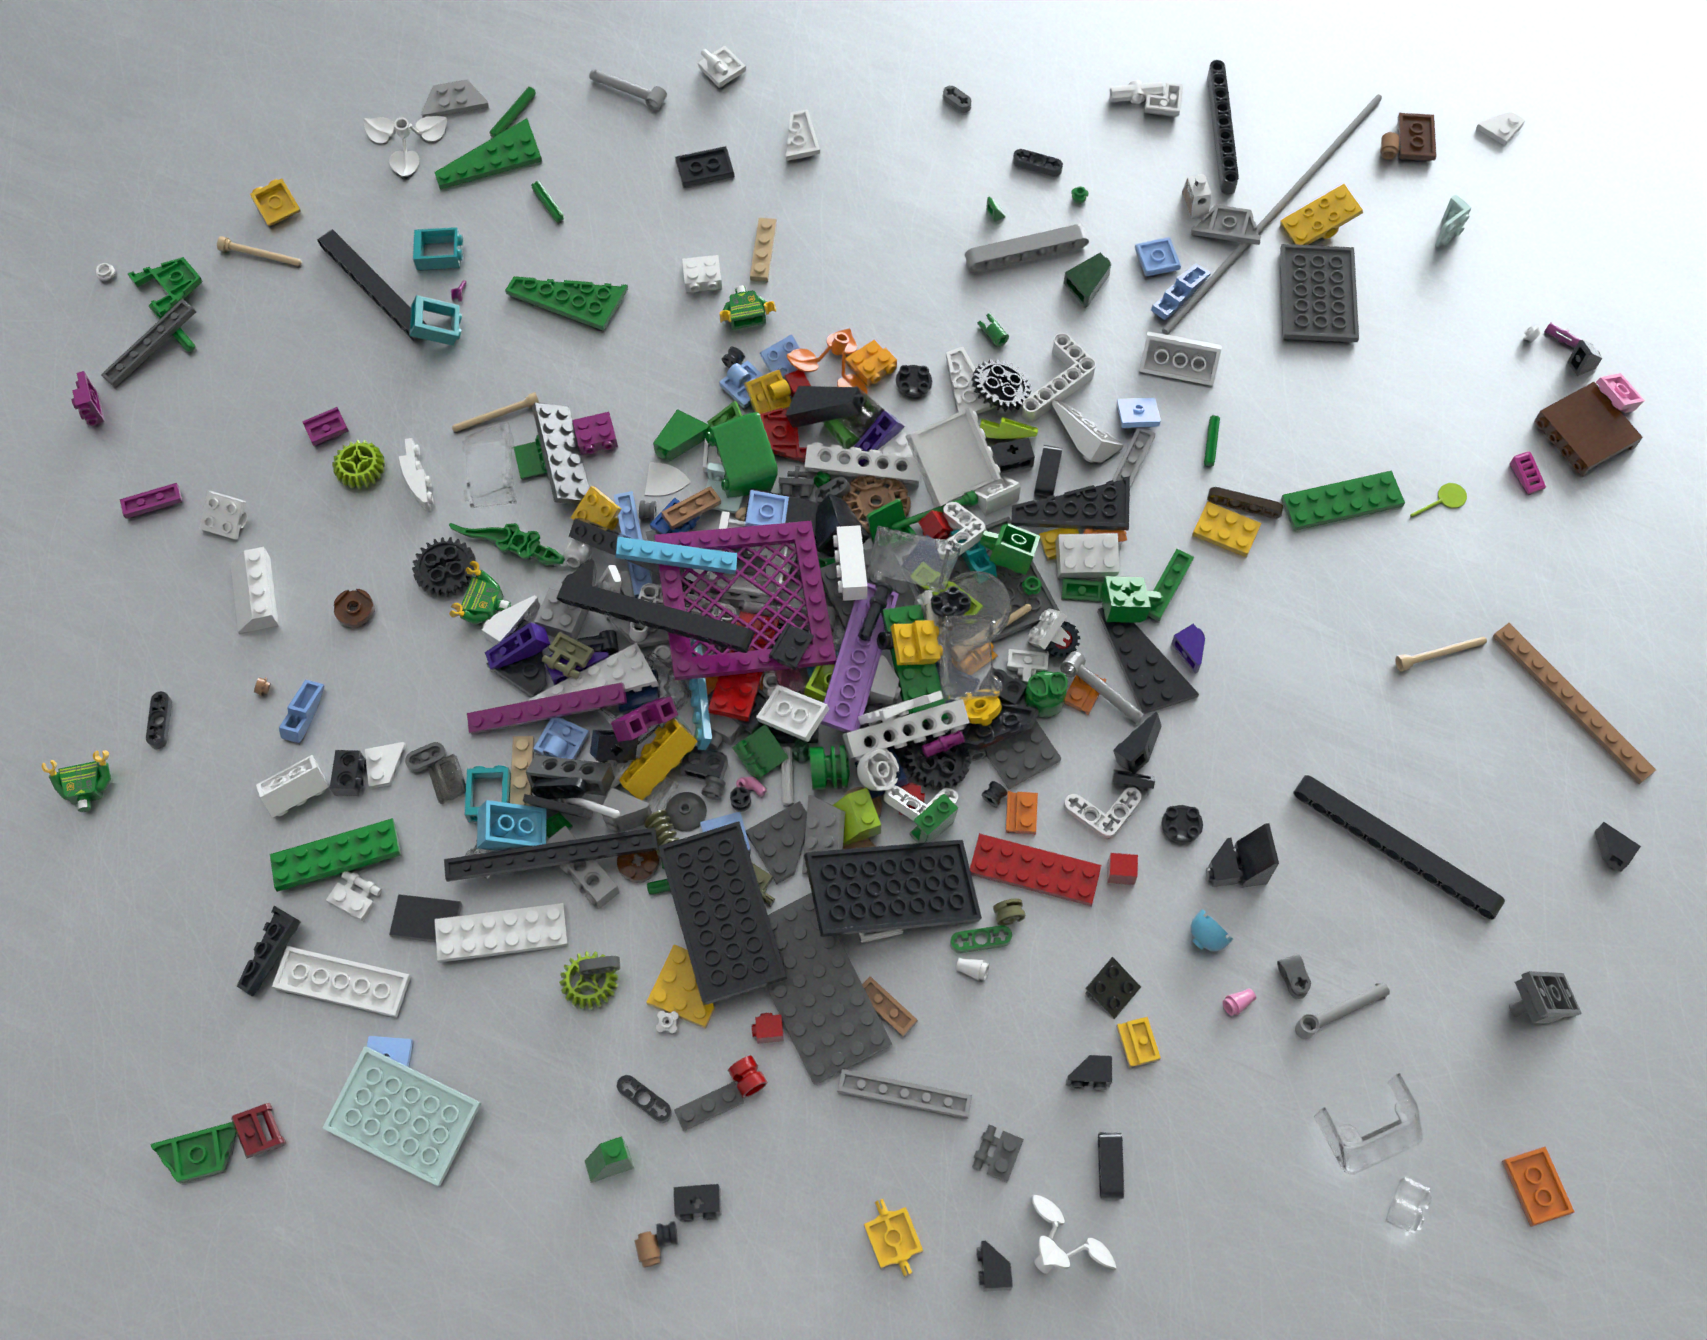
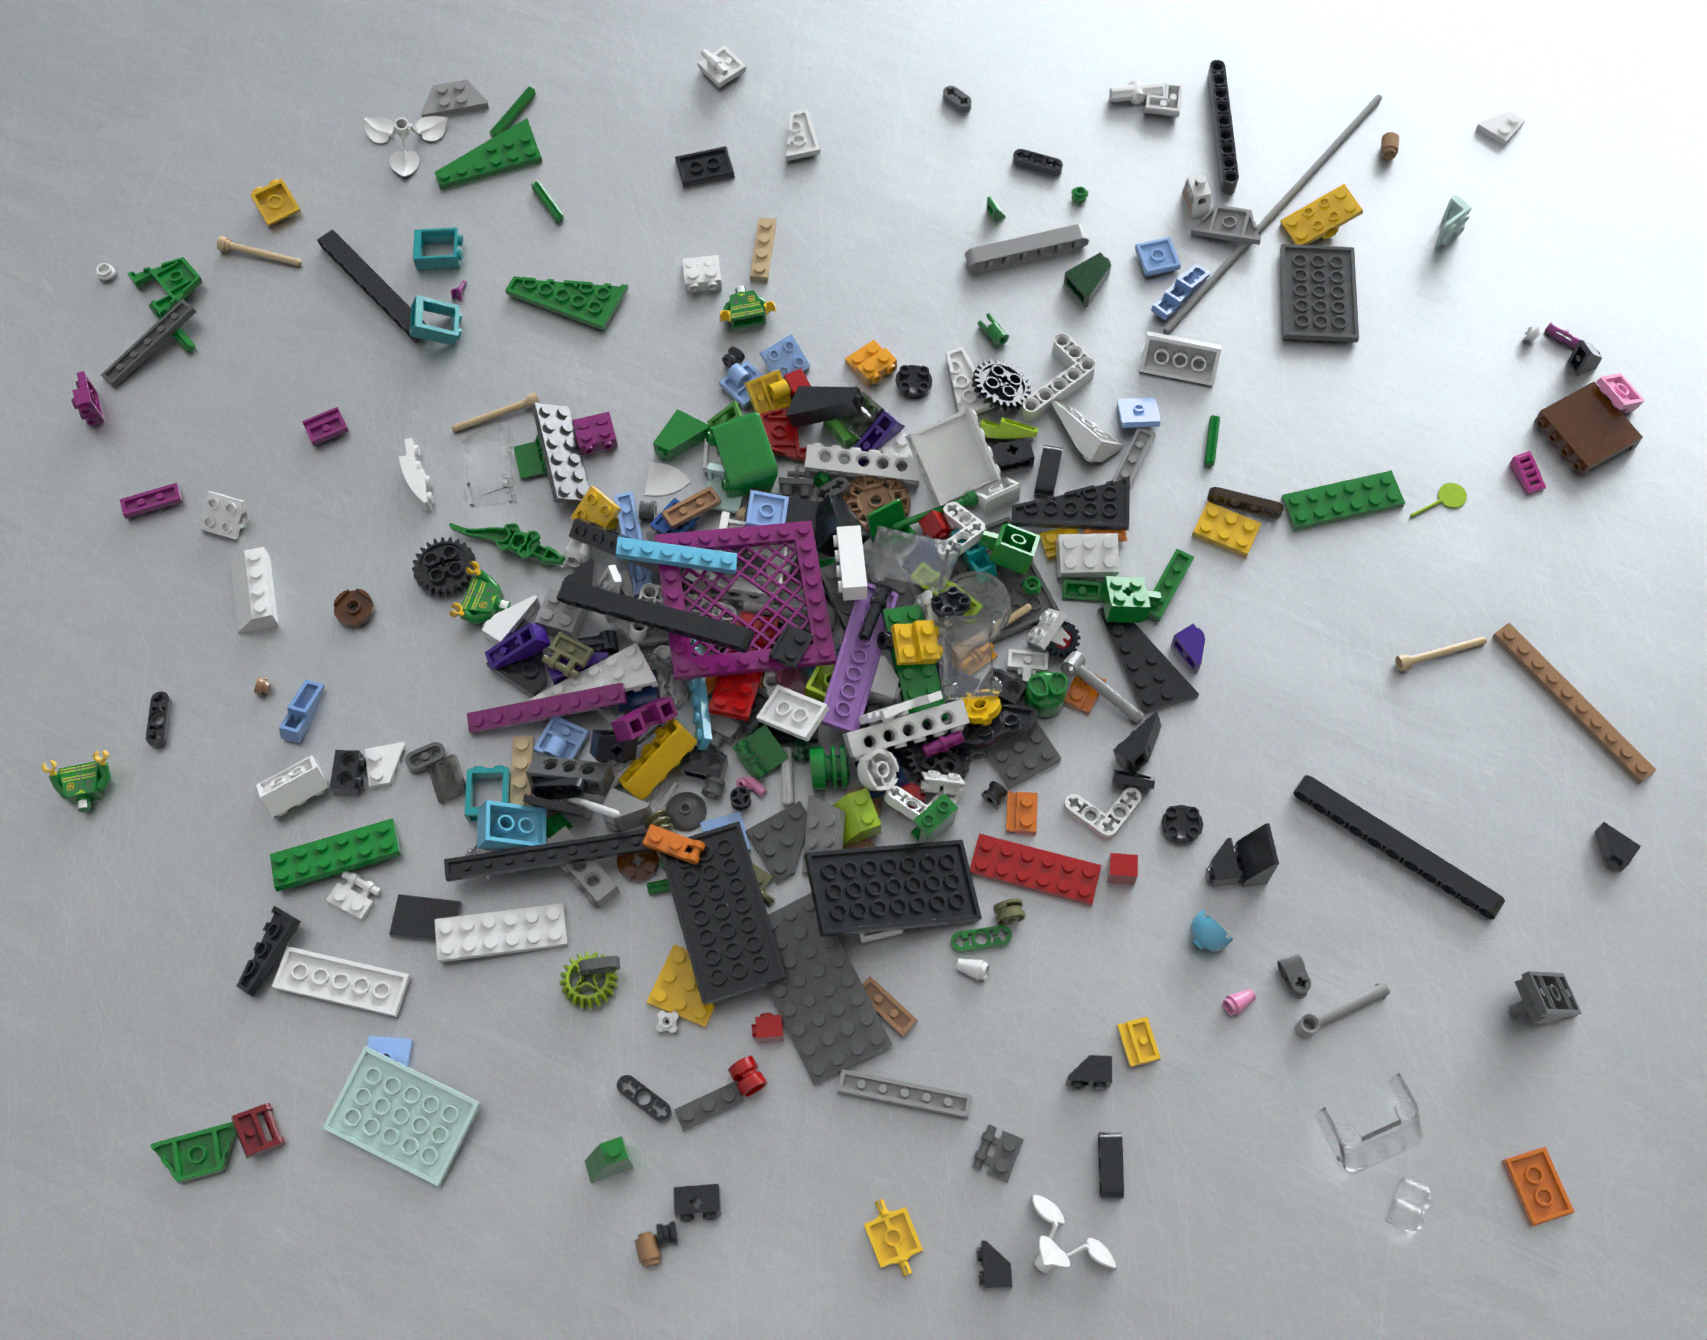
(365, 471): lime gear -> none
(652, 98): light grey piece -> none
(673, 844): none -> orange plate
(839, 343): orange plant -> none
(950, 782): none -> white hinge
(1112, 987): black hinge -> none
(1417, 136): reddish brown plate -> none

